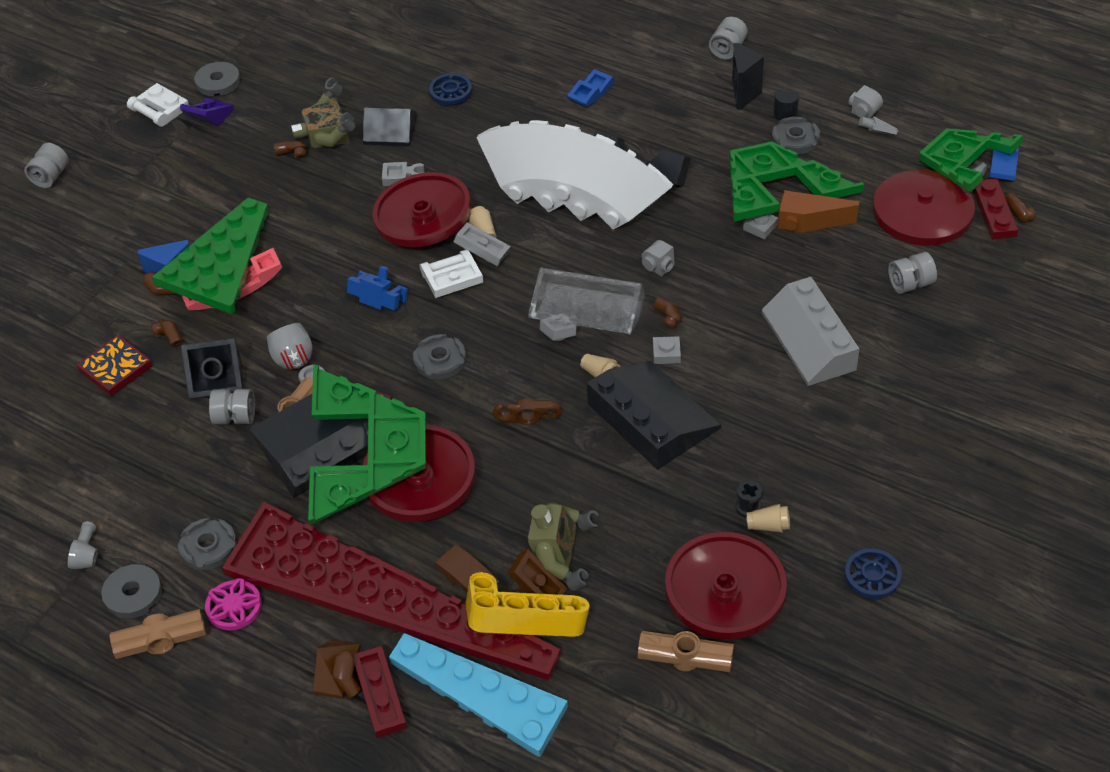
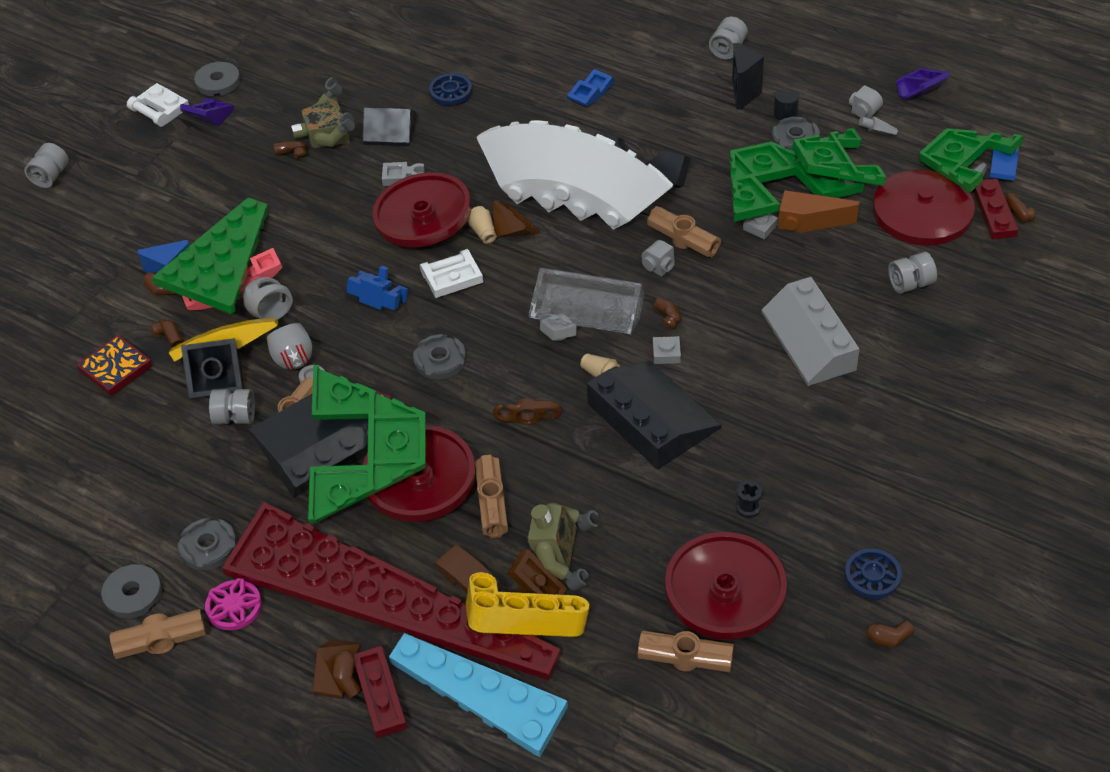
(81, 553): light grey bar -> none
(243, 333): none -> yellow slope
(264, 298): none -> light grey helmet
(482, 244): light grey plate -> none
(491, 496): none -> medium nougat piece
(510, 221): none -> reddish brown slope
(684, 231): none -> medium nougat piece
(769, 519): tan cone -> none
(828, 157): none -> green wing
(888, 635): none -> reddish brown arm
(920, 82): none -> dark purple slope

